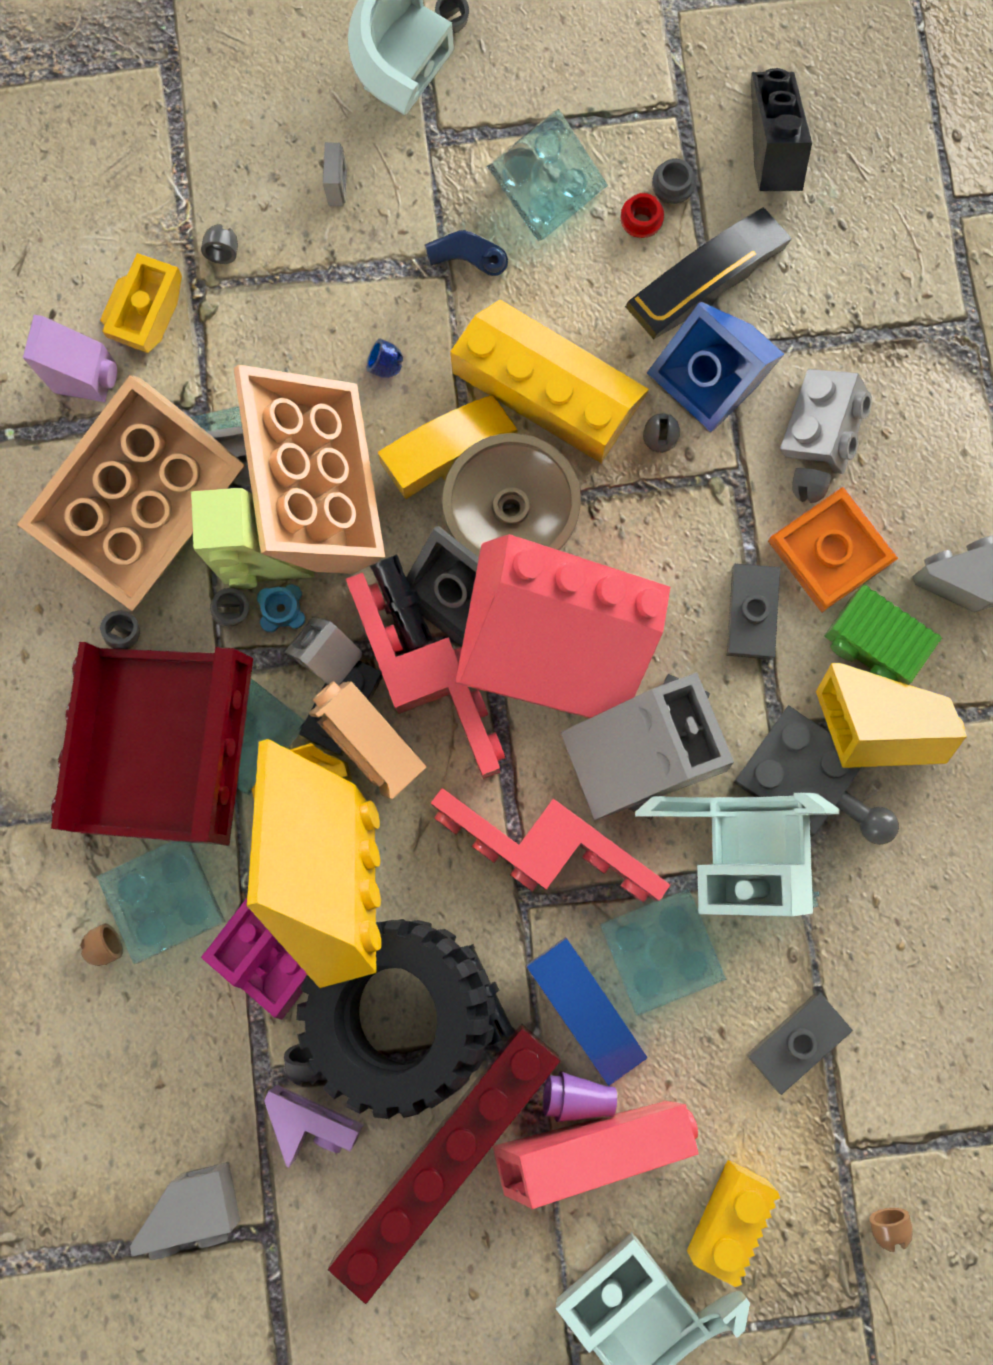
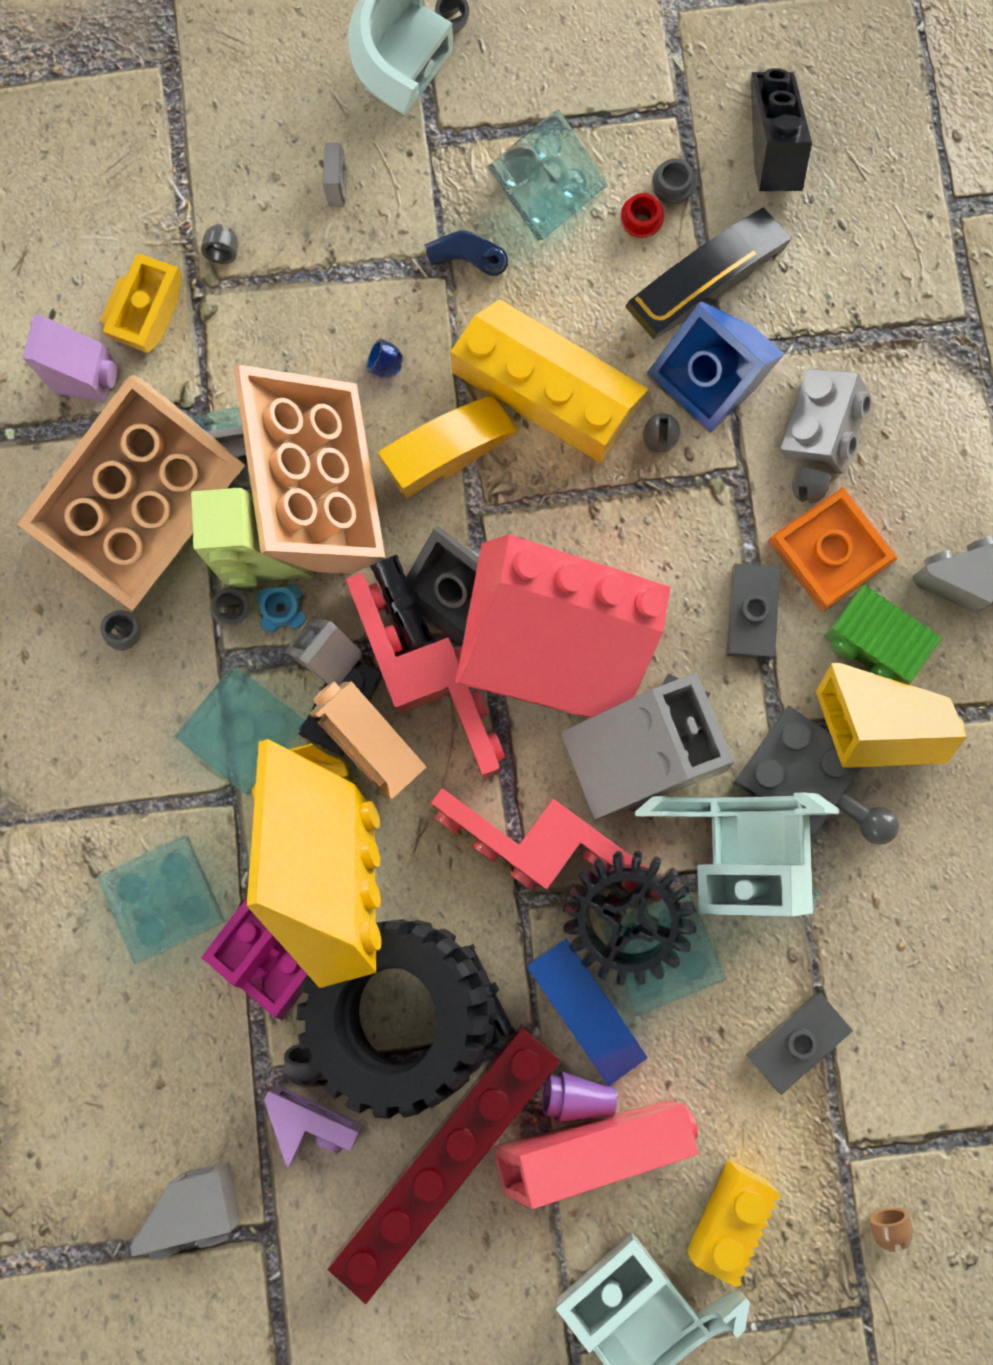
(101, 945): medium nougat hinge -> none
(153, 744): dark red panel -> none
(516, 472): dark tan dish -> none
(649, 928): none -> black gear

